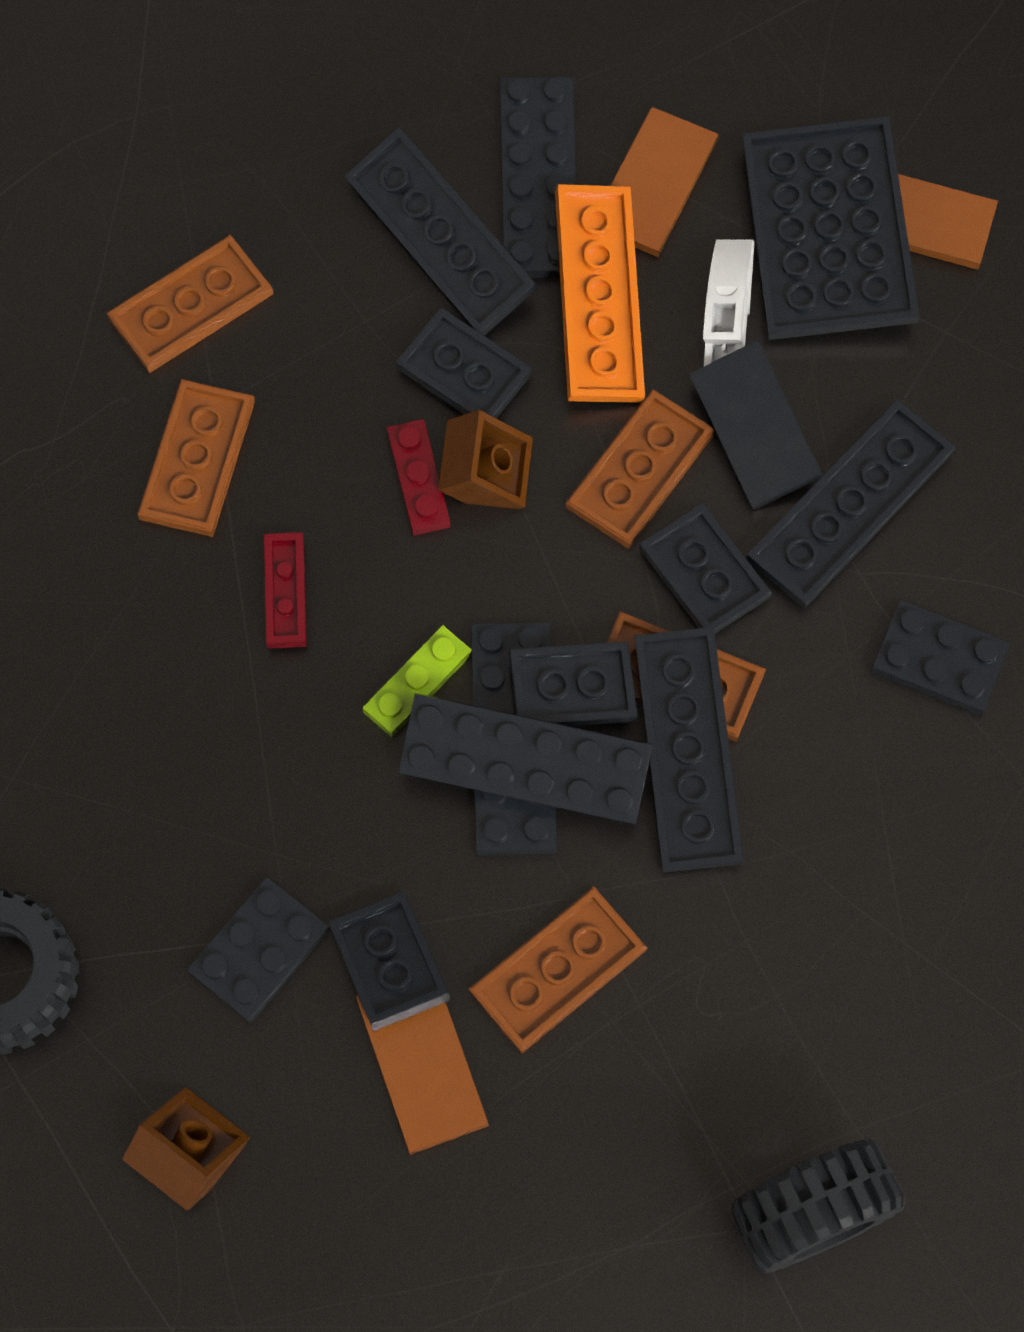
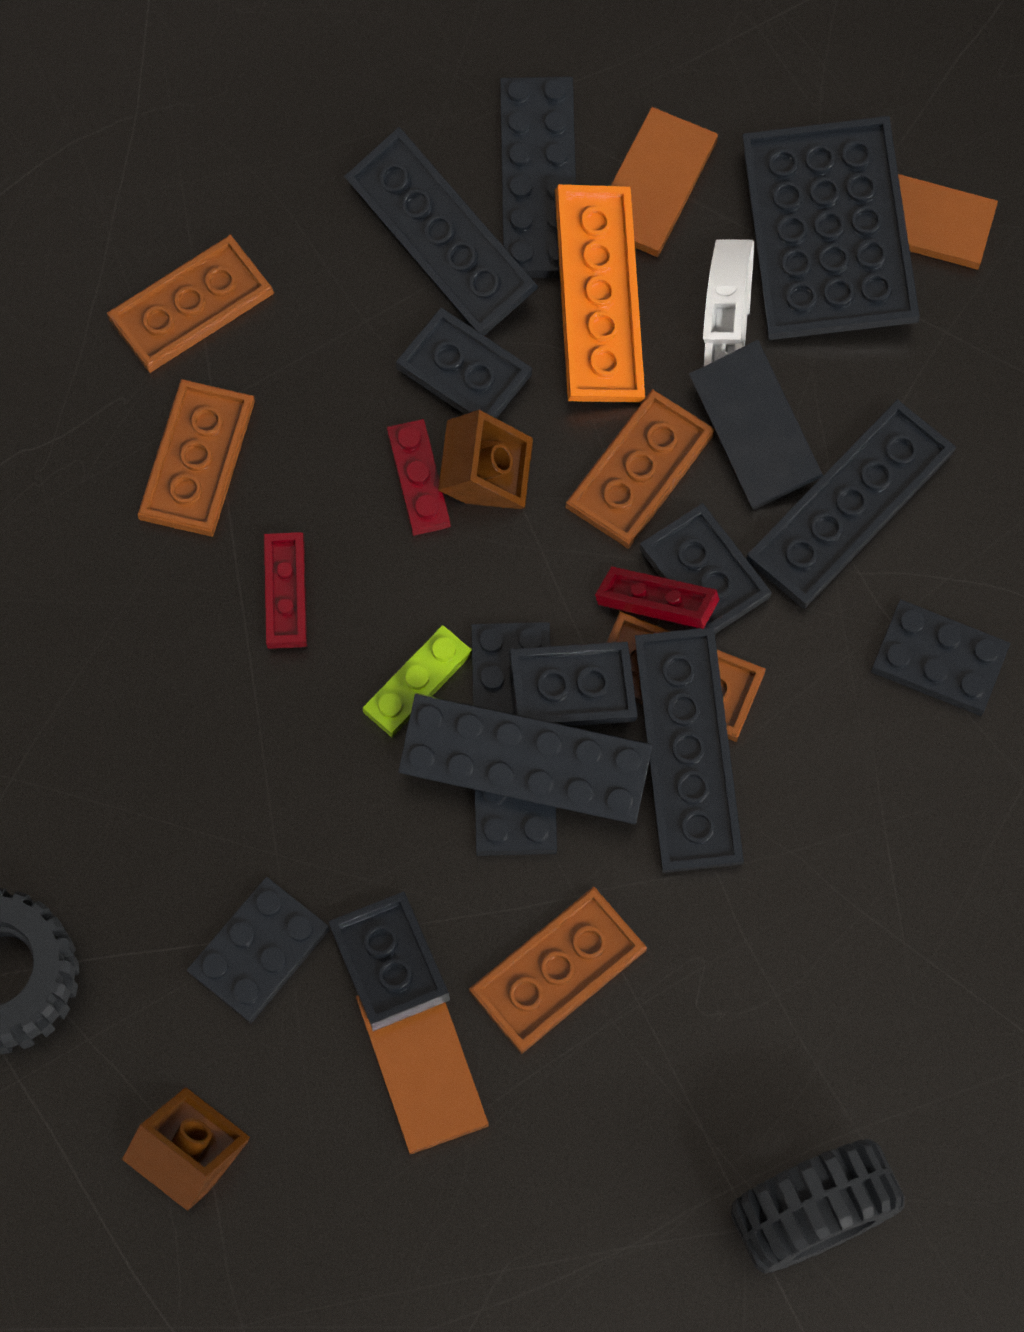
(657, 597): none -> dark red plate

